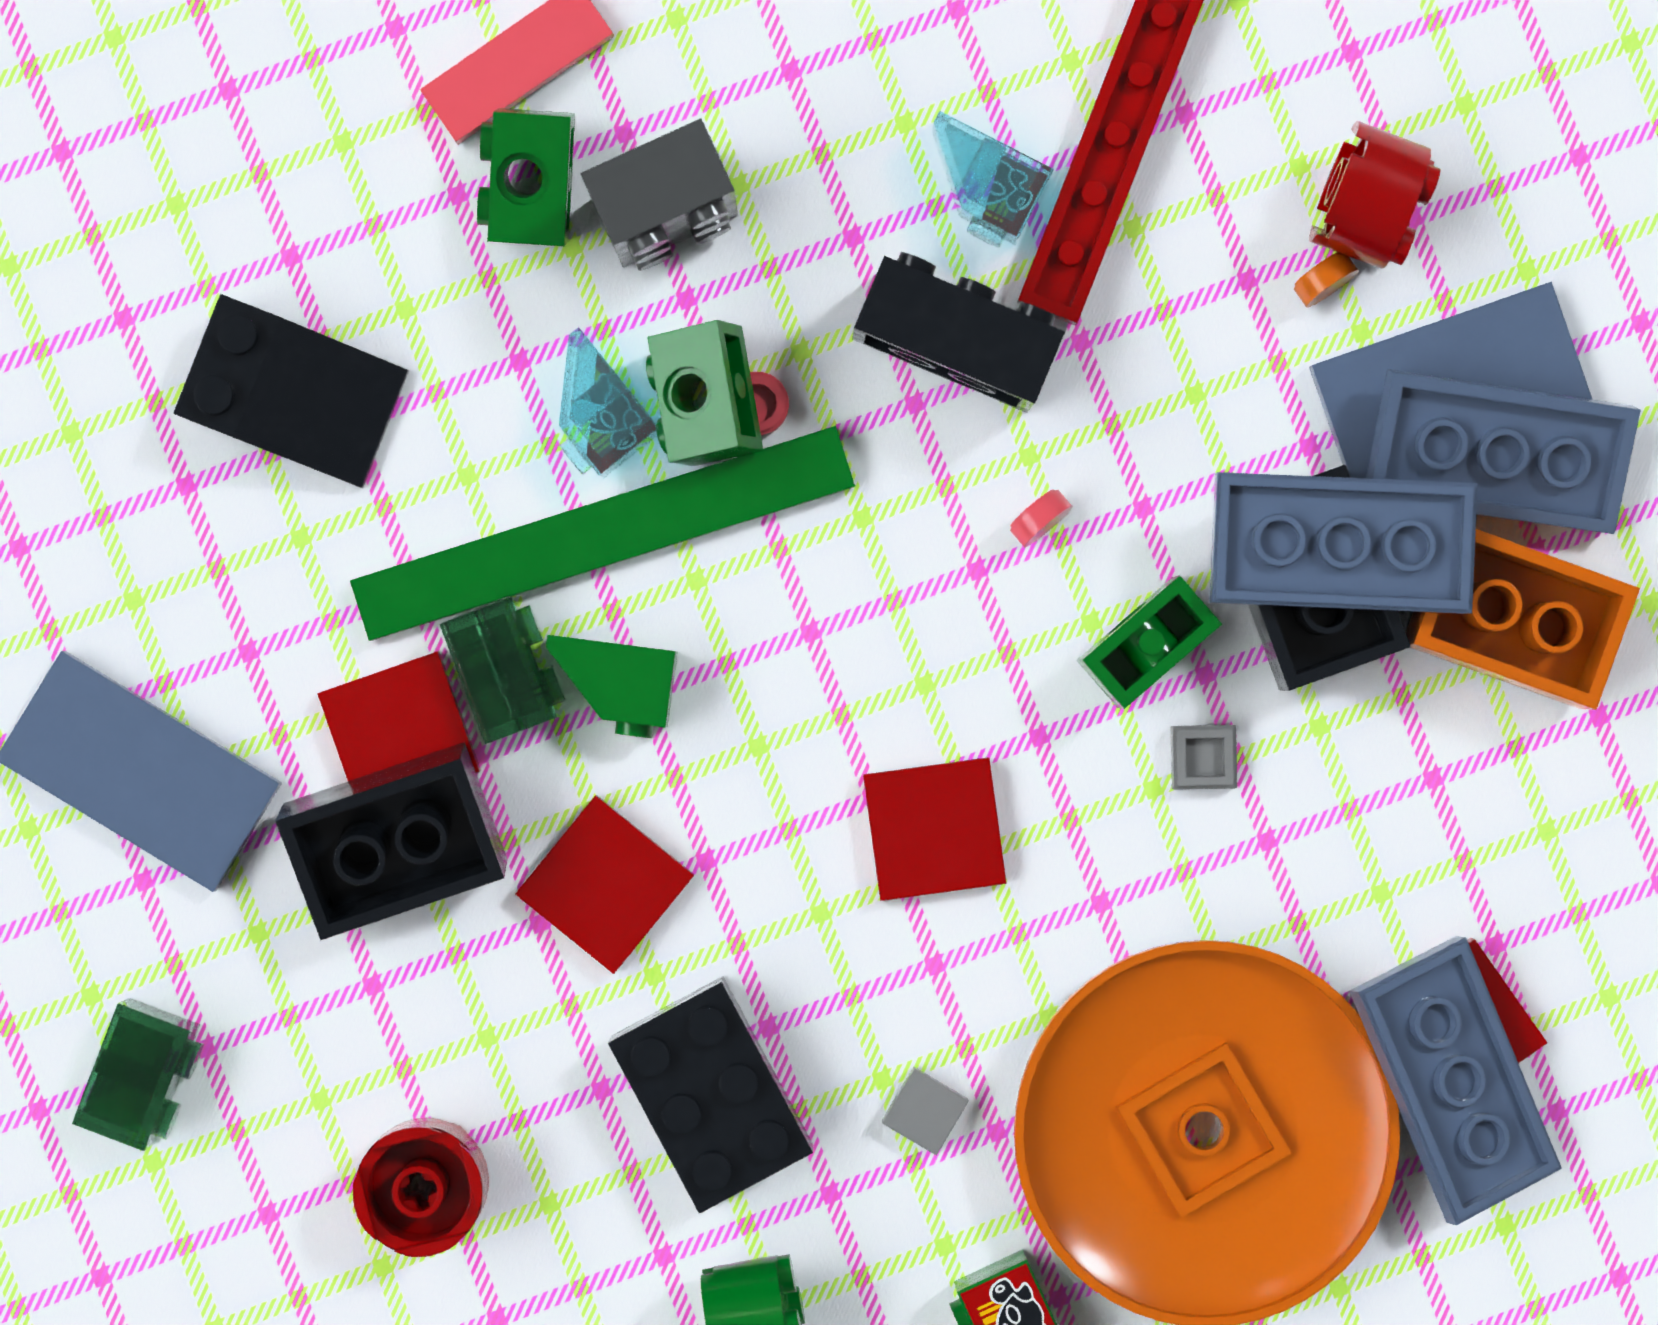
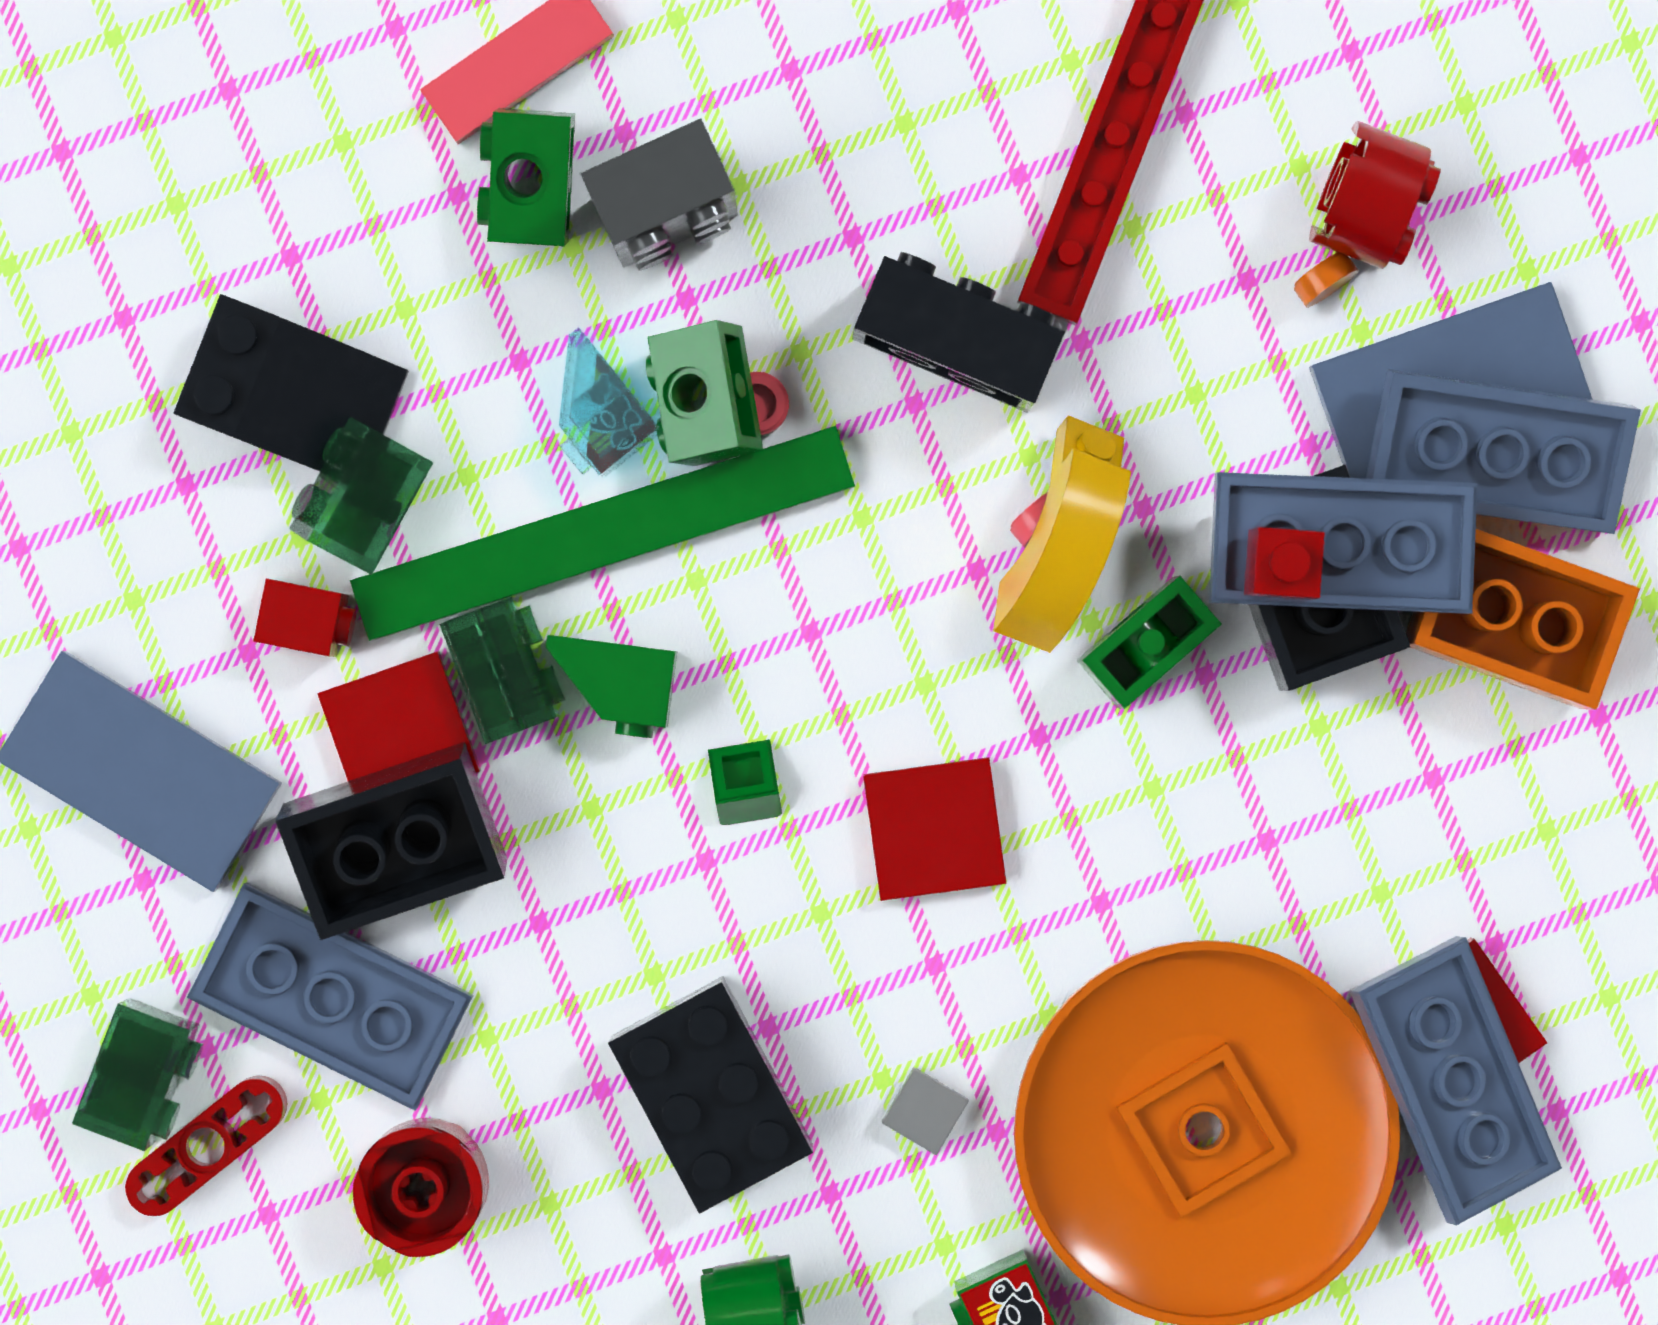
(180, 1187): none -> red beam
(304, 618): none -> red brick
(330, 997): none -> sand blue tile
(359, 495): none -> clear green brick
(604, 884): red tile -> none
(745, 782): none -> green slope
(988, 180): clear light blue slope -> none
(1071, 540): none -> yellow arch
(1203, 757): light grey tile -> none
(1284, 563): none -> red brick

